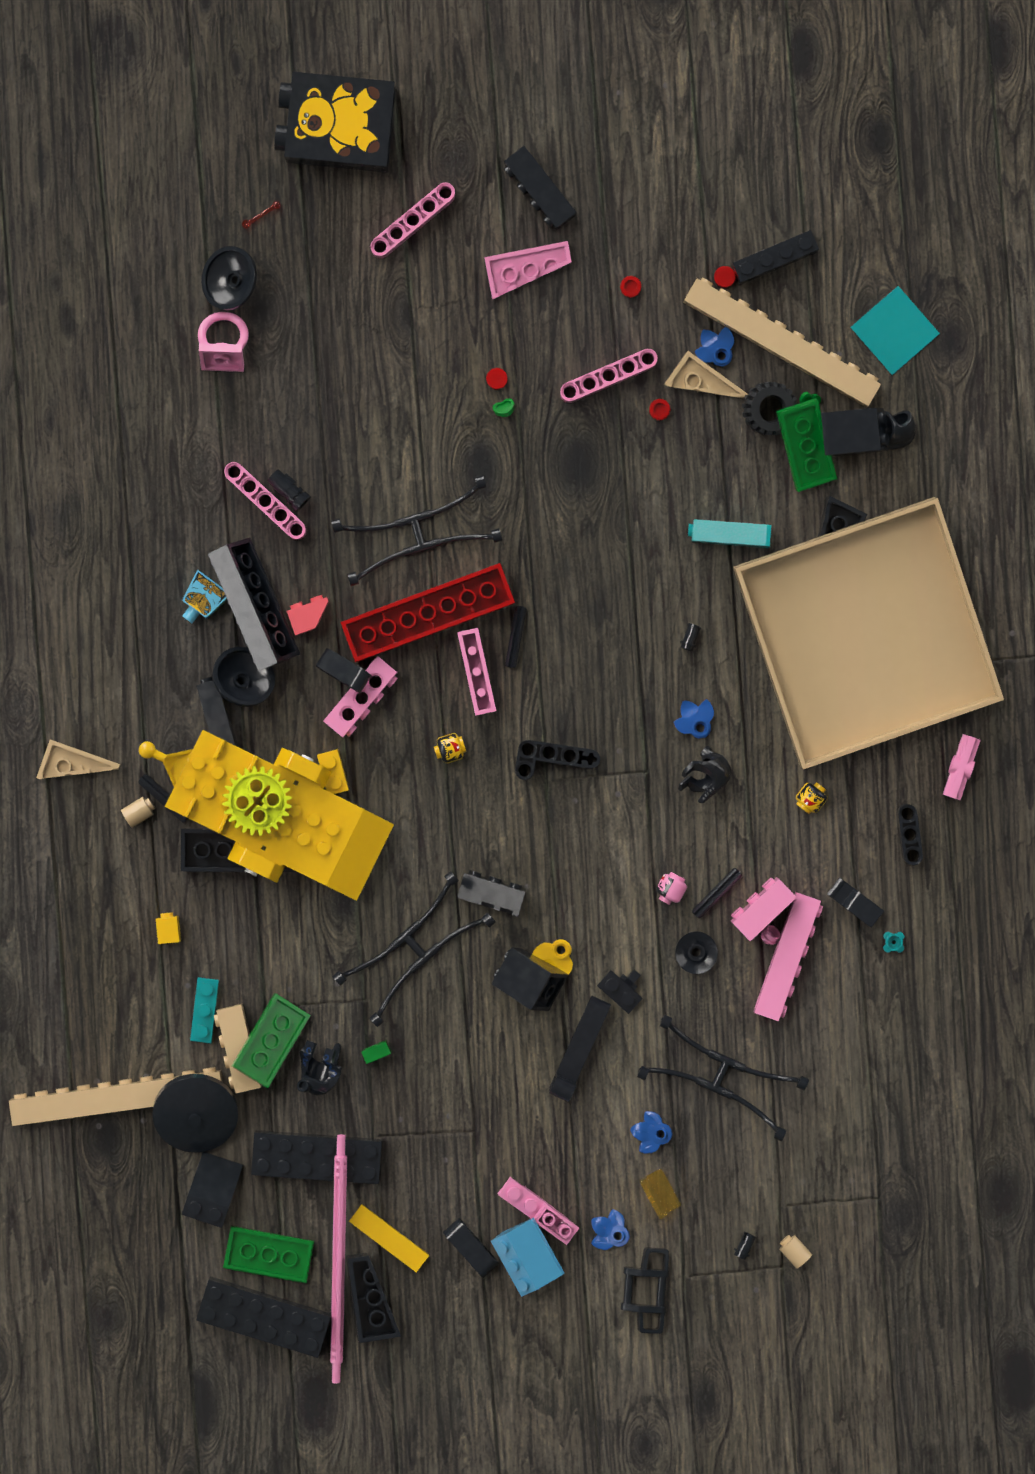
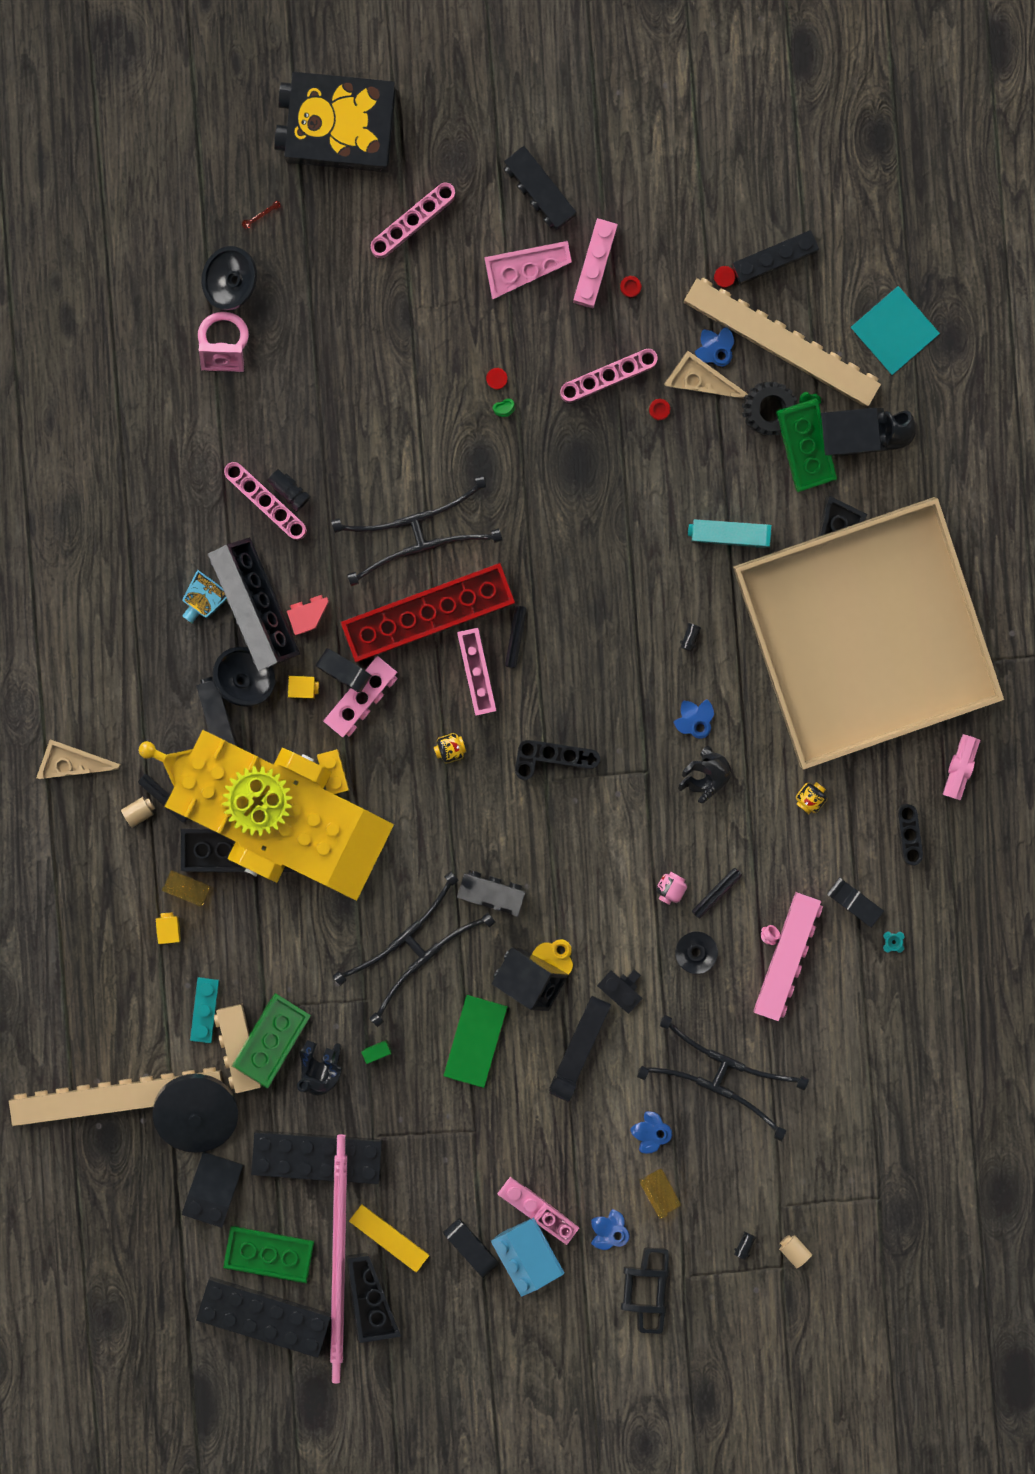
(186, 888): none -> clear yellow panel
(302, 687): none -> yellow brick
(475, 1041): none -> green tile
(595, 263): none -> bright pink brick
(762, 908): bright pink brick -> none

